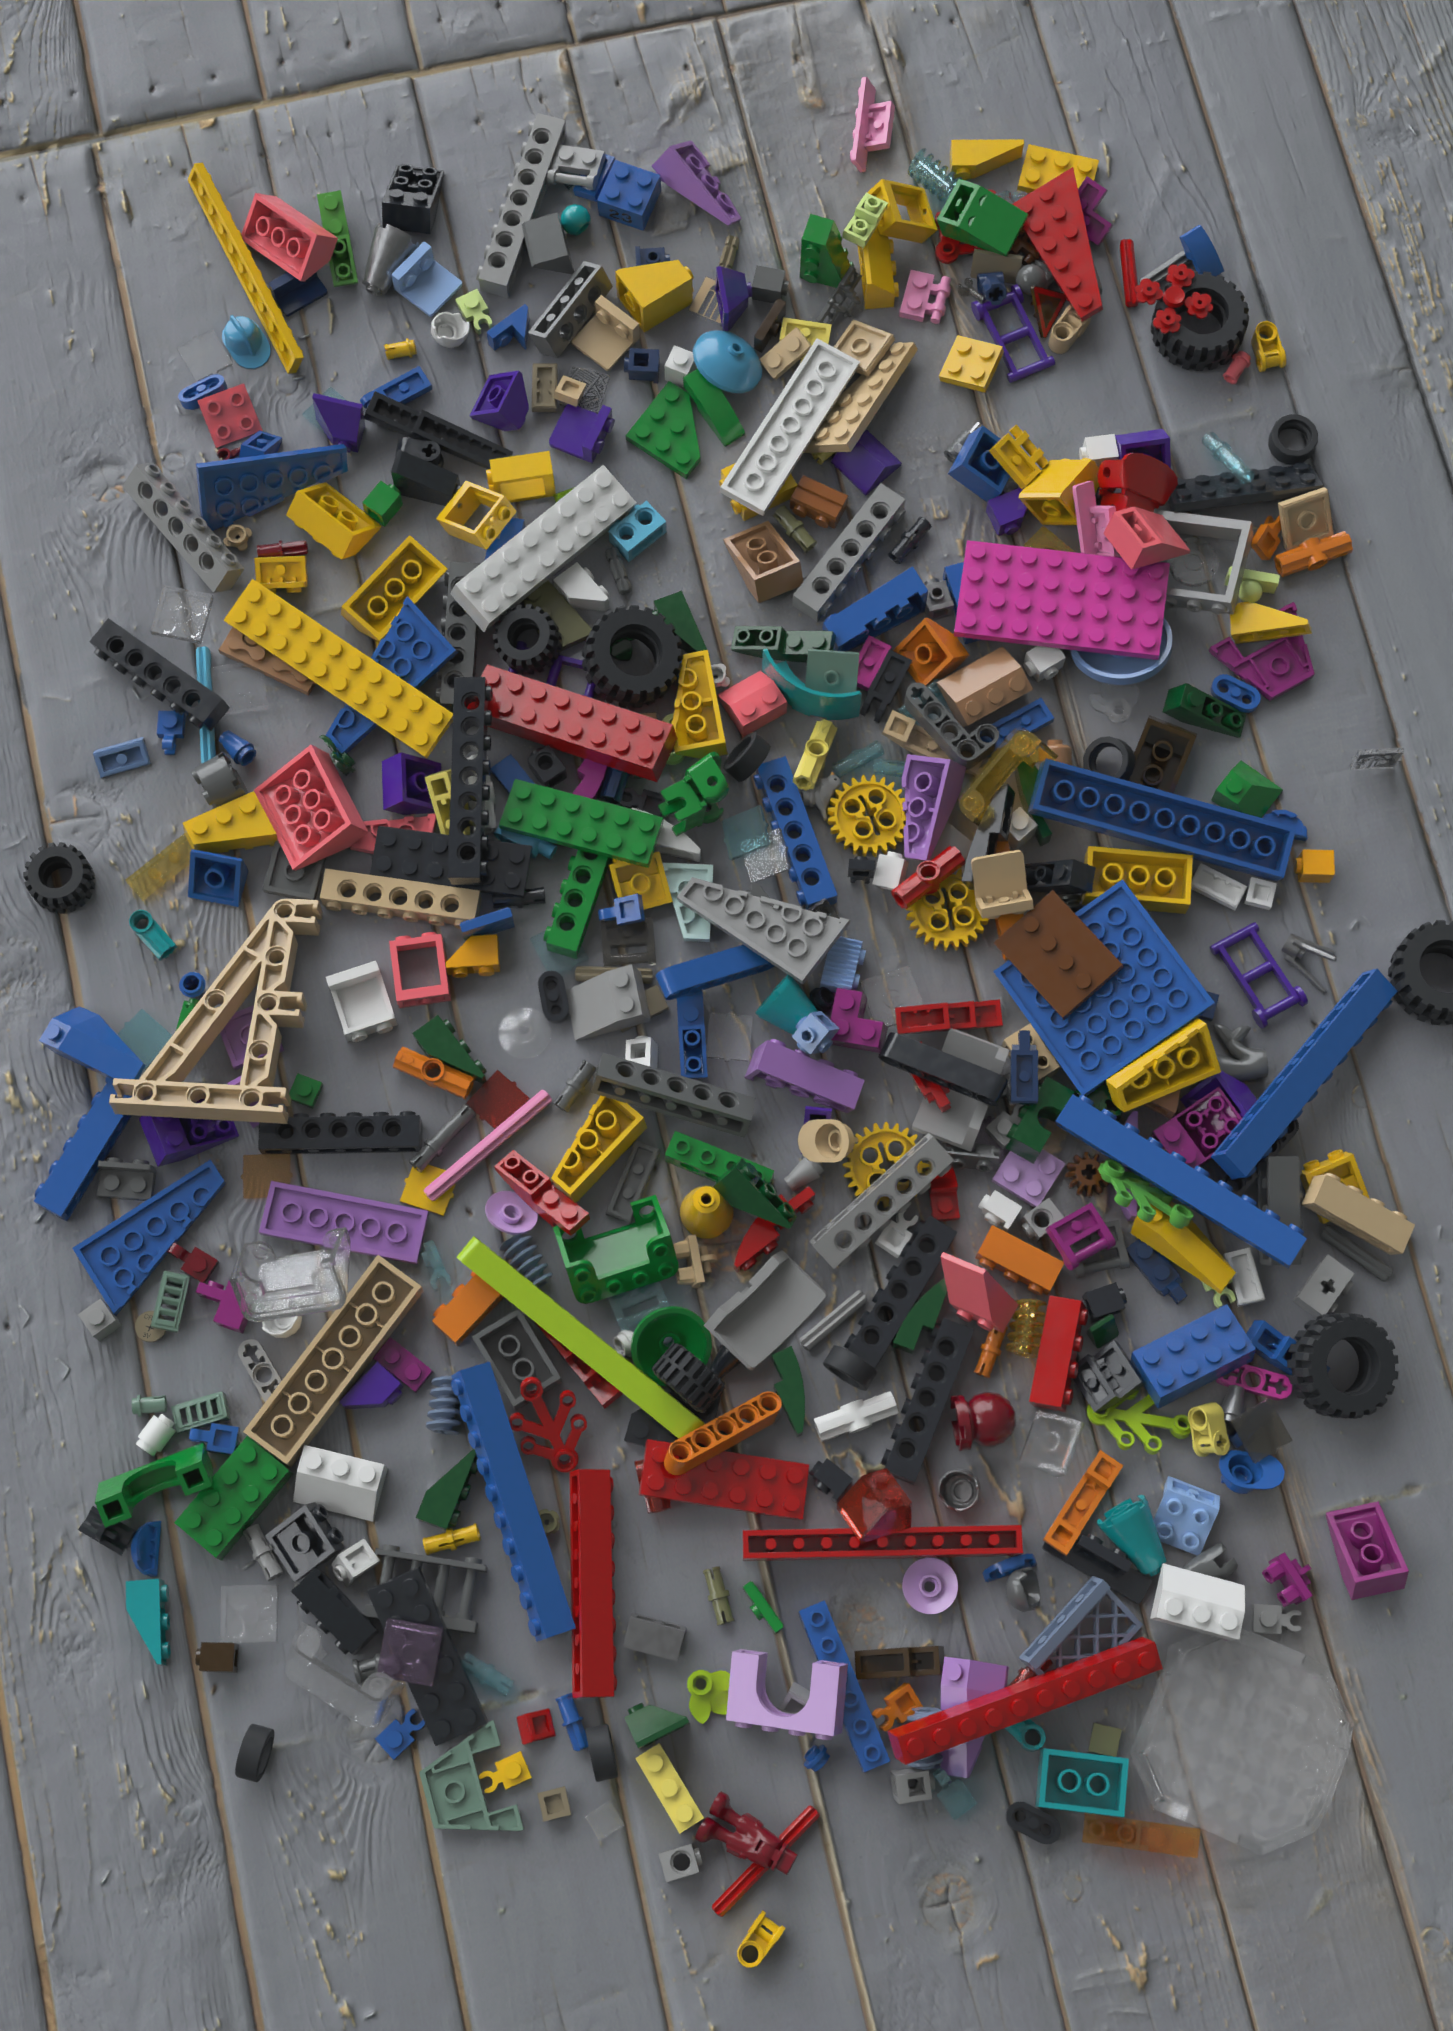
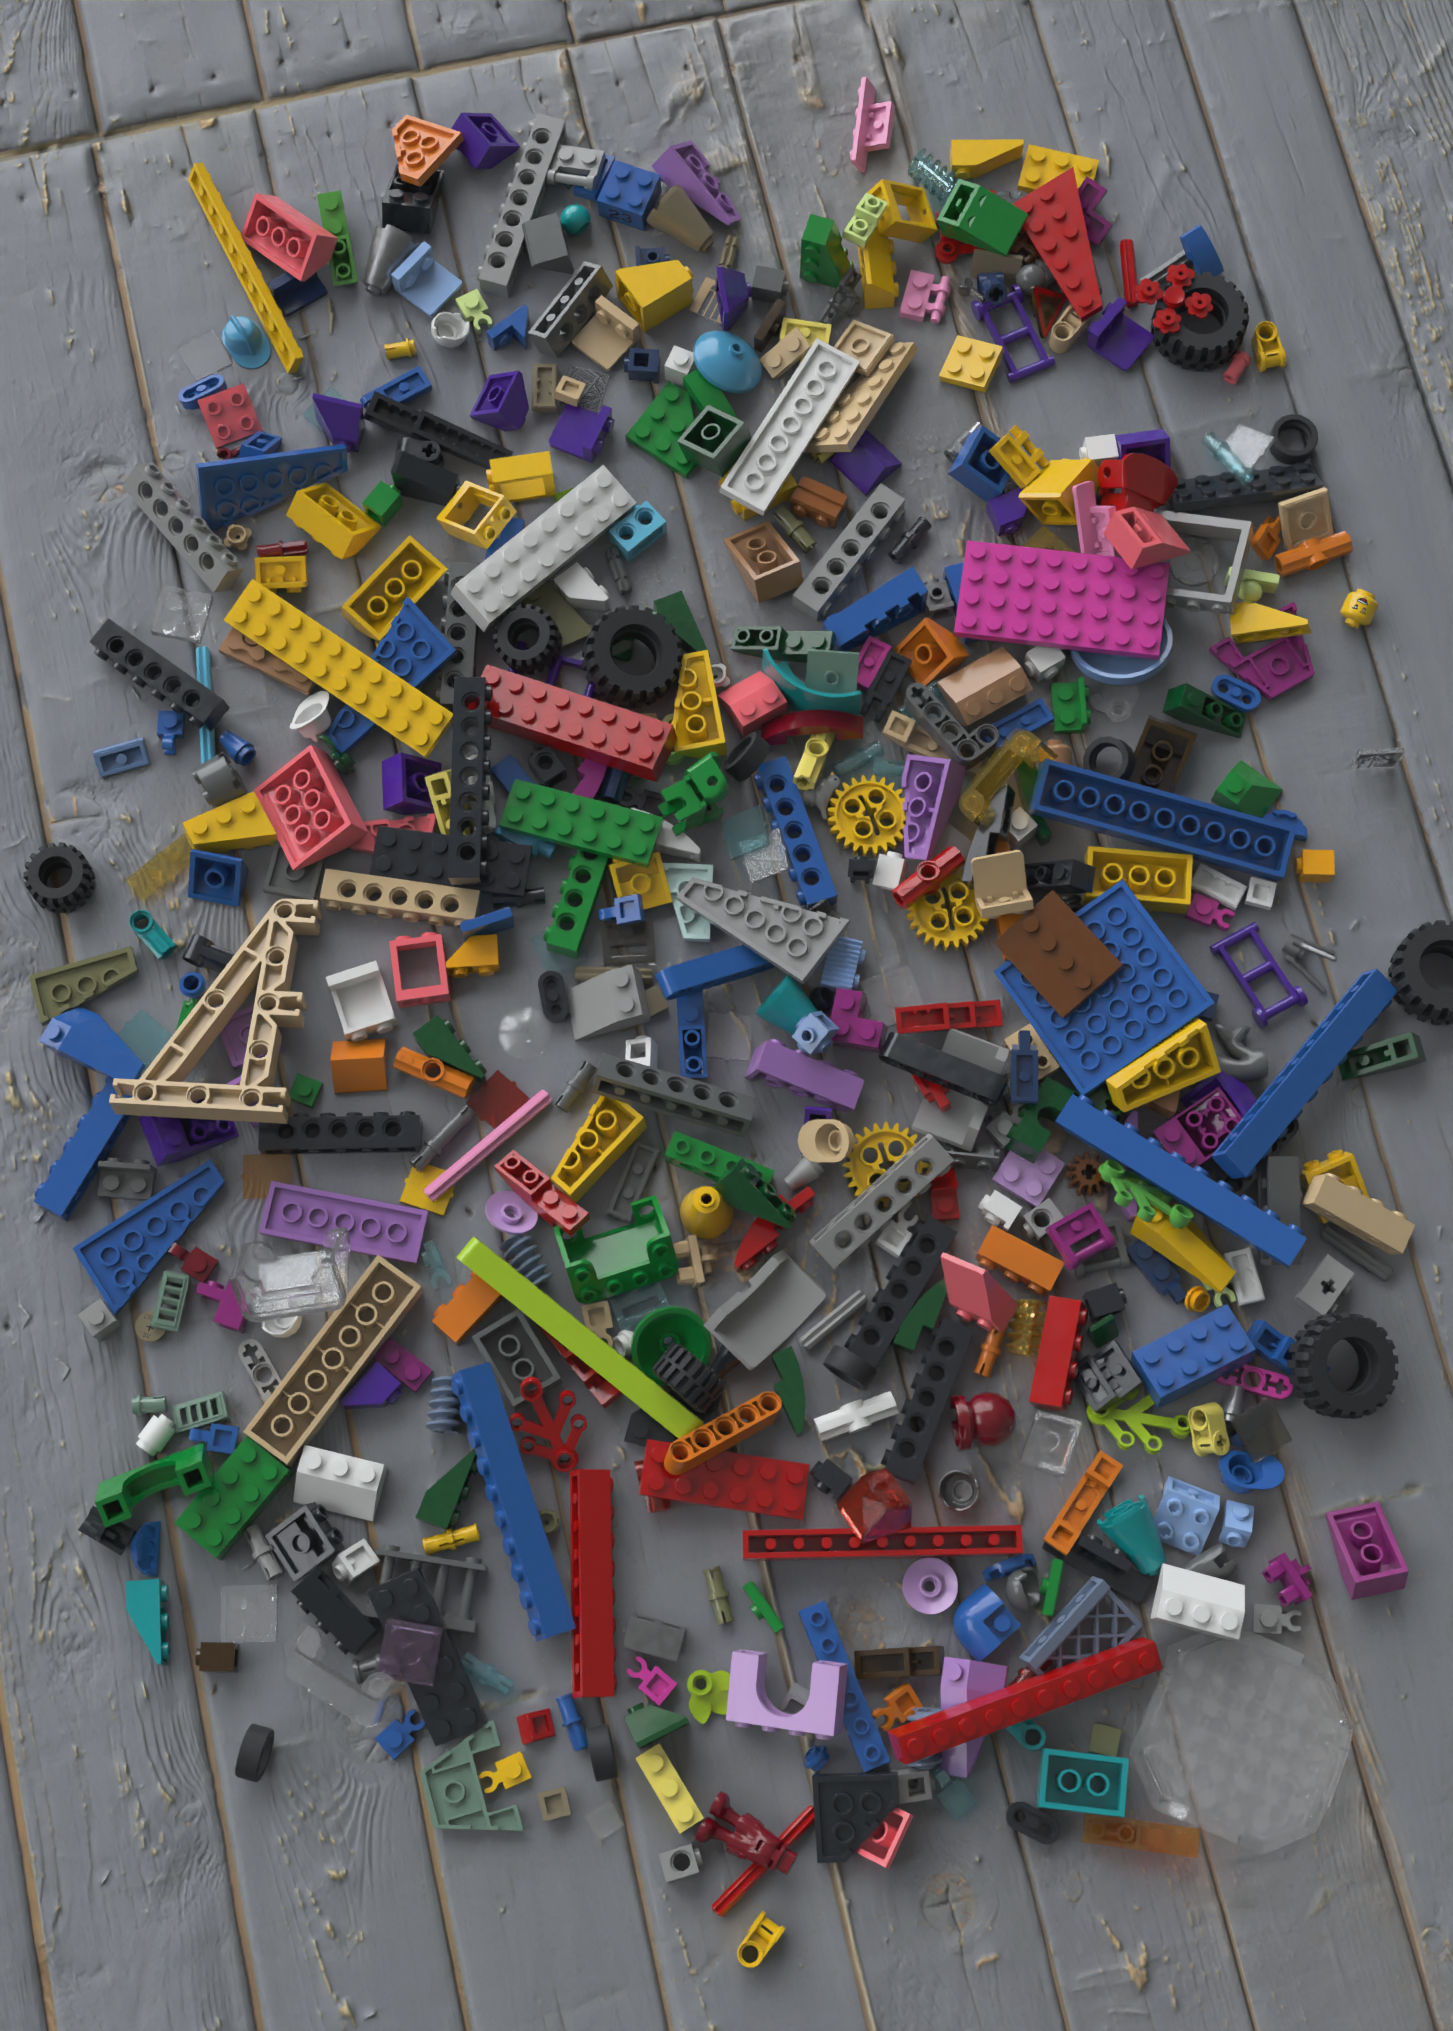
(79, 982): none -> olive wing
(203, 953): none -> black piece
(312, 716): none -> white piece
(359, 1066): none -> orange slope
(422, 148): none -> orange plate
(484, 140): none -> dark purple slope
(599, 1318): none -> tan plate
(655, 1683): none -> dark pink plate
(681, 220): none -> dark tan cone
(714, 440): none -> dark green brick
(813, 722): none -> dark red slope
(850, 1810): none -> black plate
(886, 1838): none -> coral slope
(983, 1622): none -> blue brick
(1050, 1587): none -> green plate
(1069, 707): none -> green bracket
(1118, 336): none -> dark purple bracket
(1197, 1299): none -> light orange plate
(1204, 911): none -> dark pink plate
(1236, 1524): none -> light blue bracket
(1249, 445): none -> clear piece
(1359, 608): none -> yellow head
(1383, 1057): none -> slope

